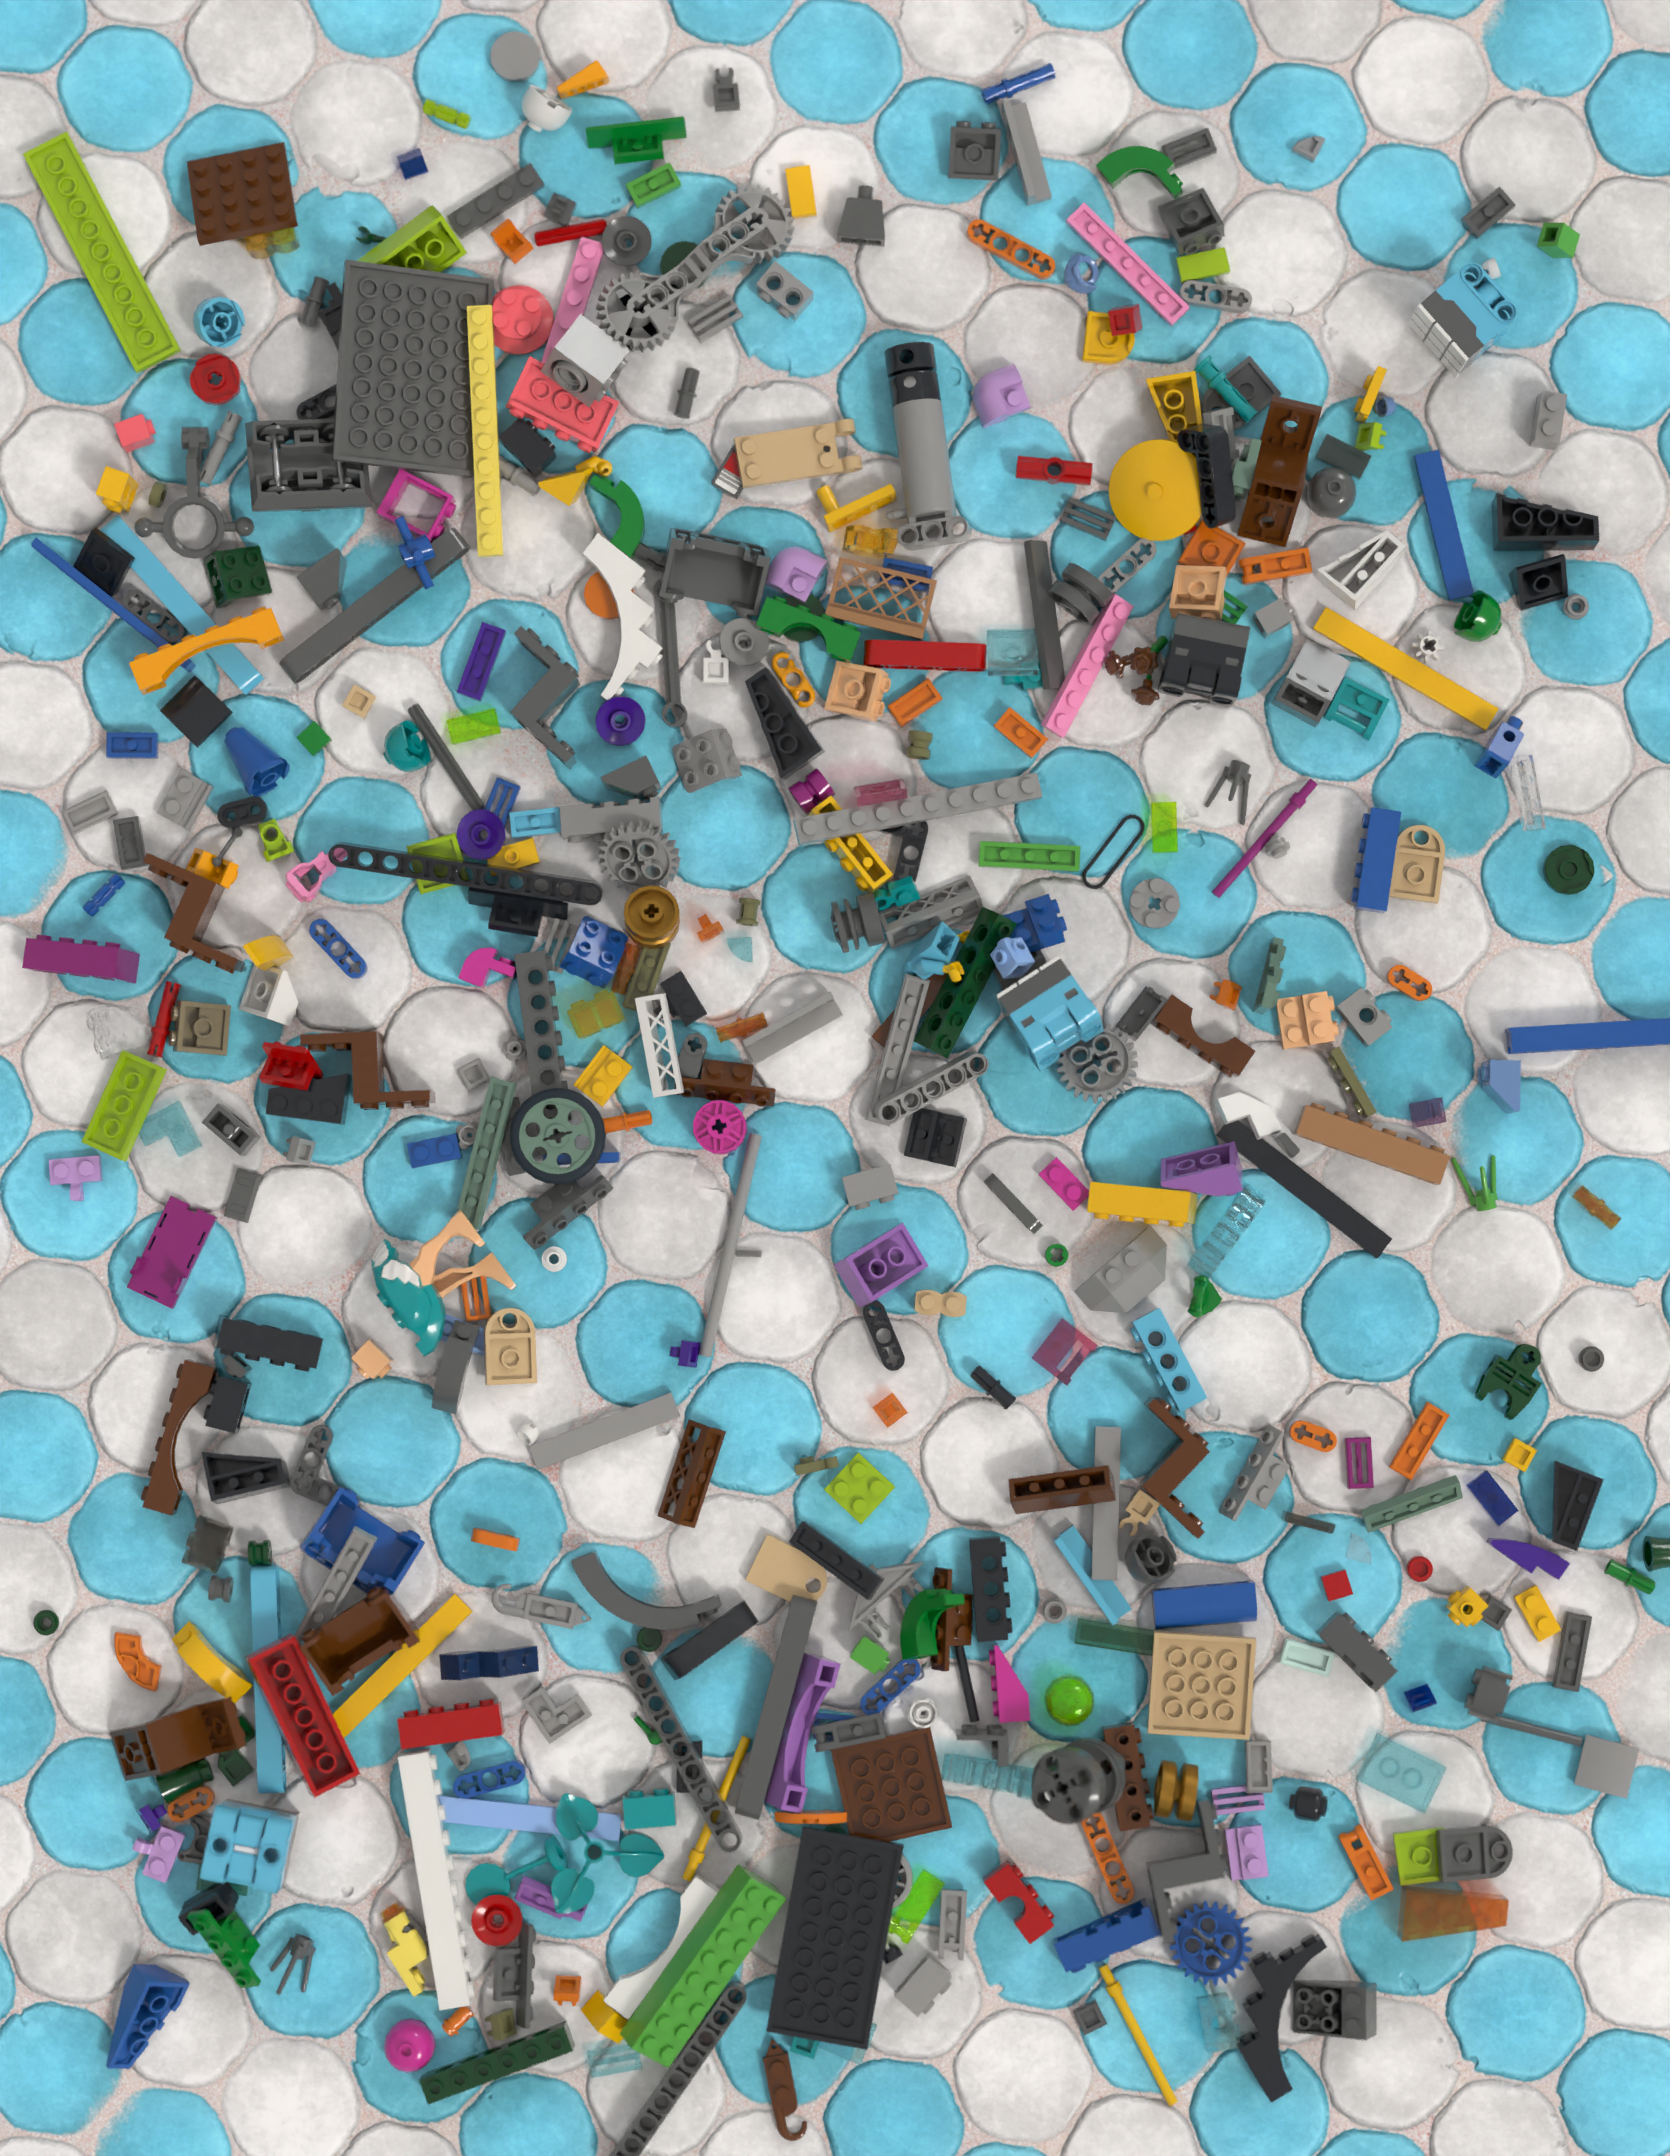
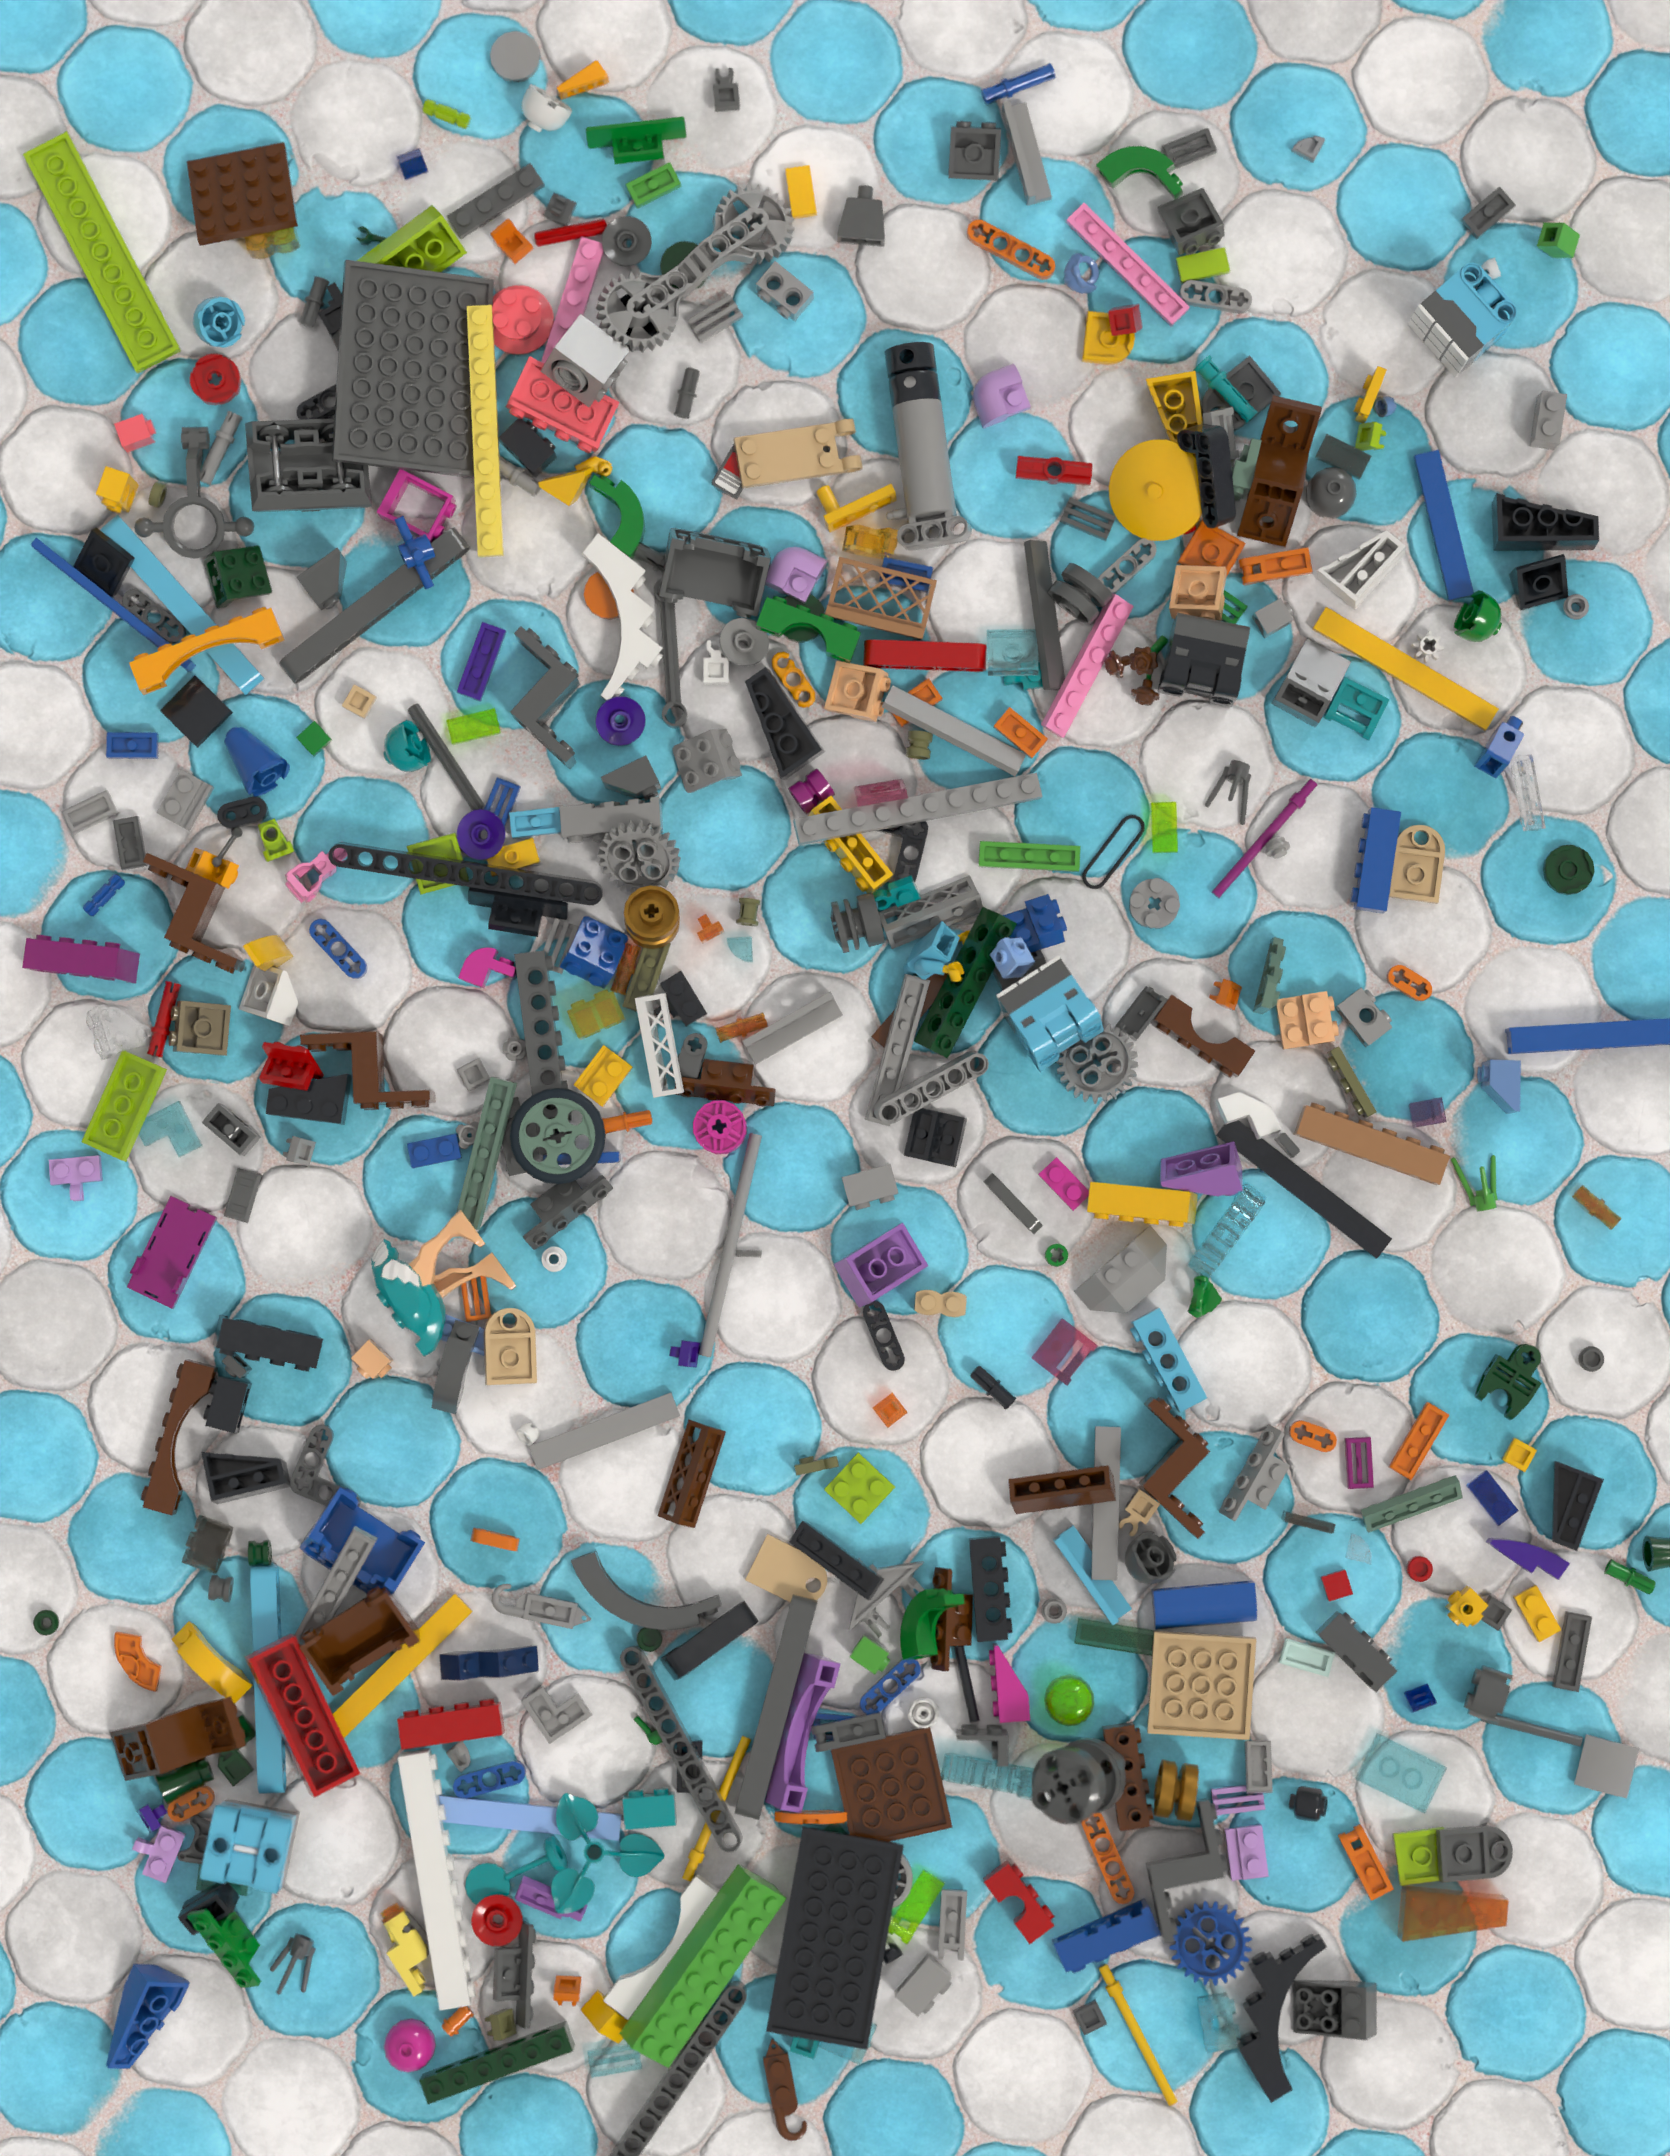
(953, 730): none -> light grey tile

